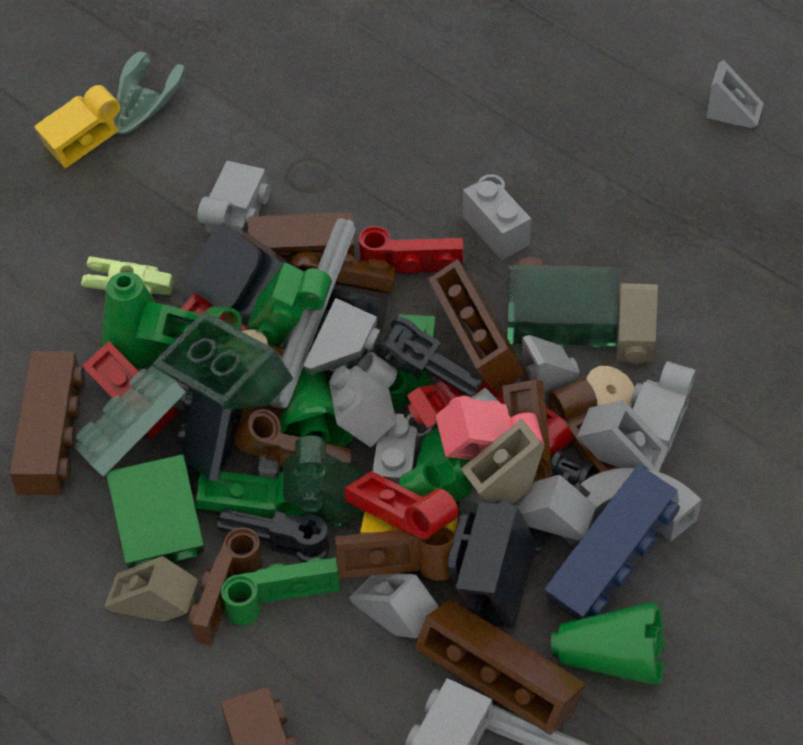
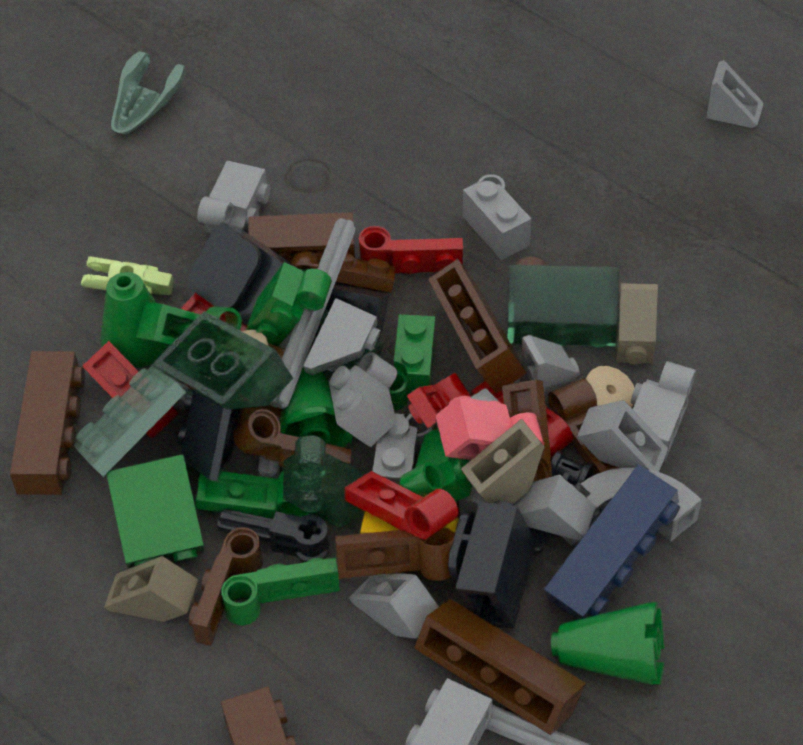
(79, 125): yellow hinge -> none
(418, 352): black connector -> none

